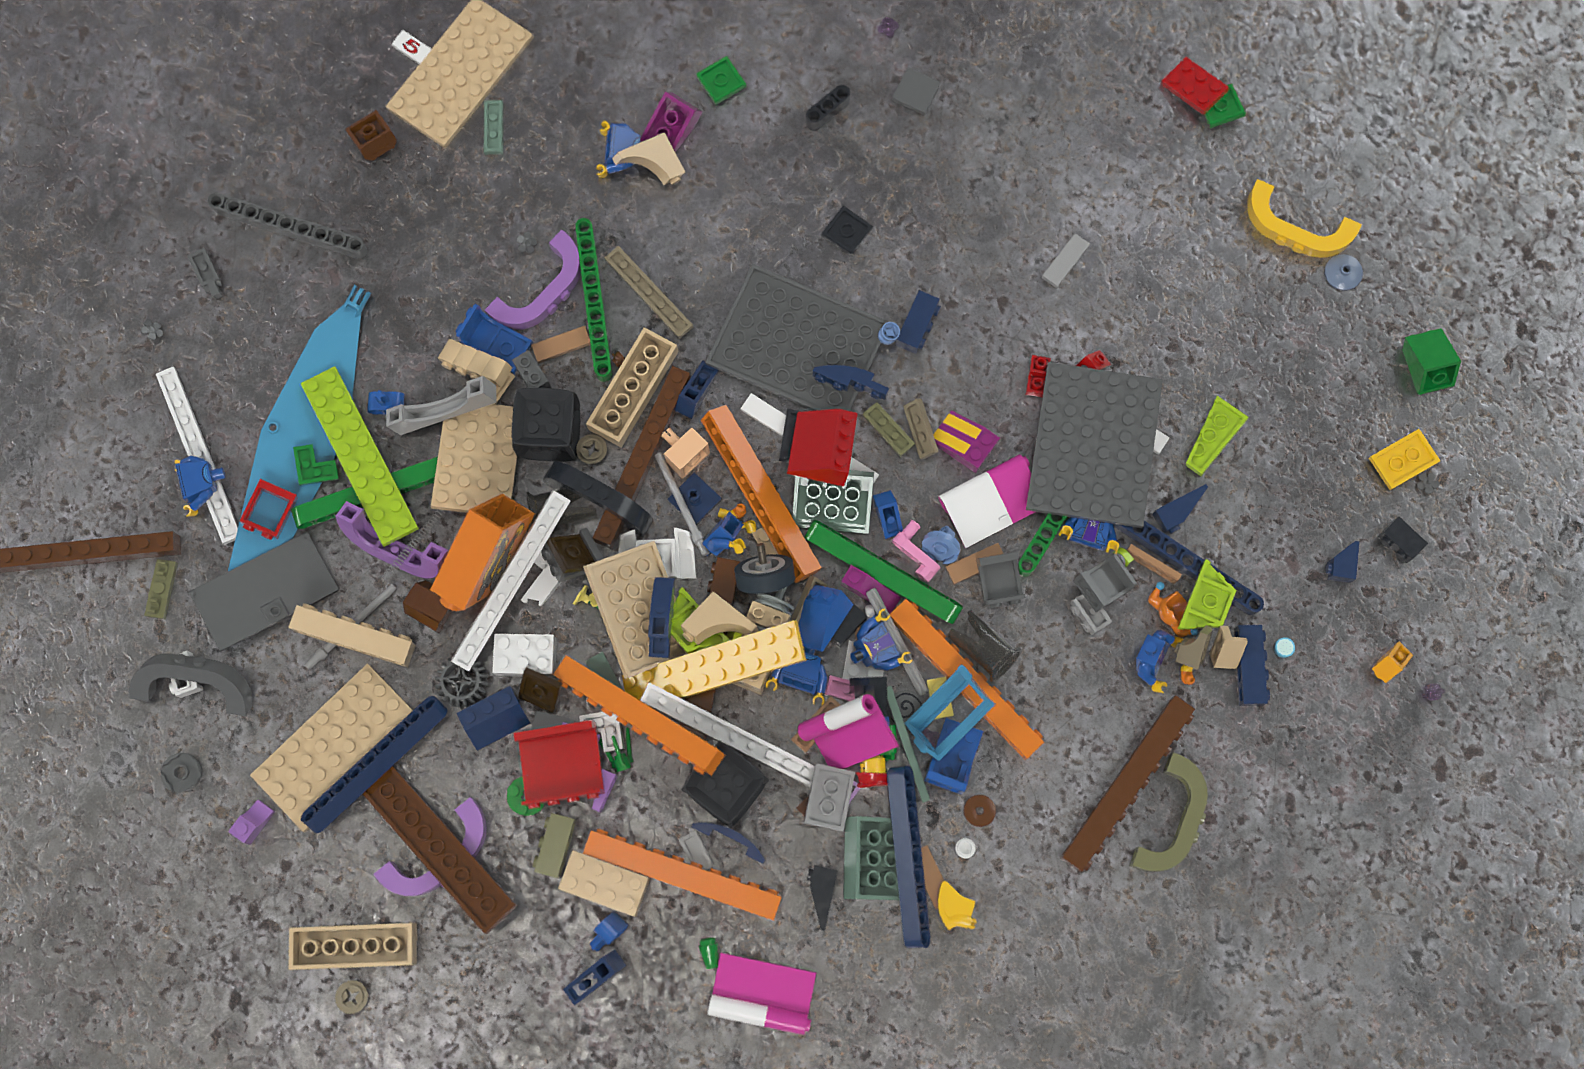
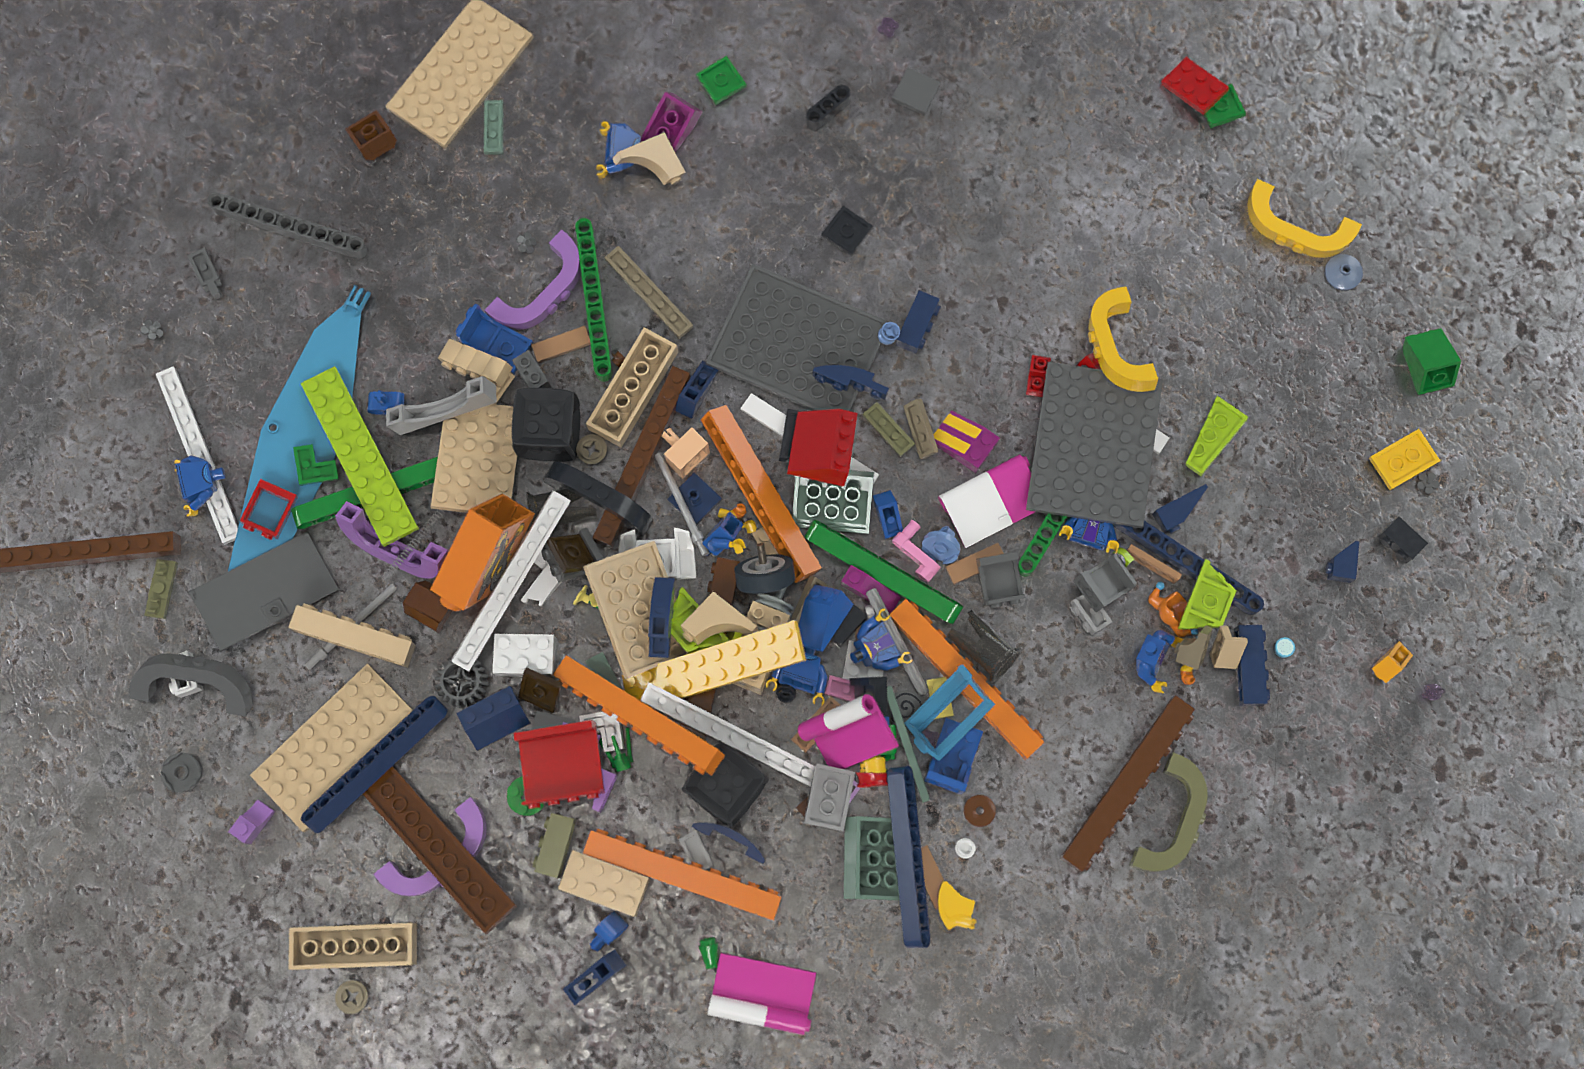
(411, 47): white tile -> none
(786, 693): none -> black plate
(822, 889): black slope -> none
(1065, 260): light grey tile -> none
(1125, 375): none -> yellow arch

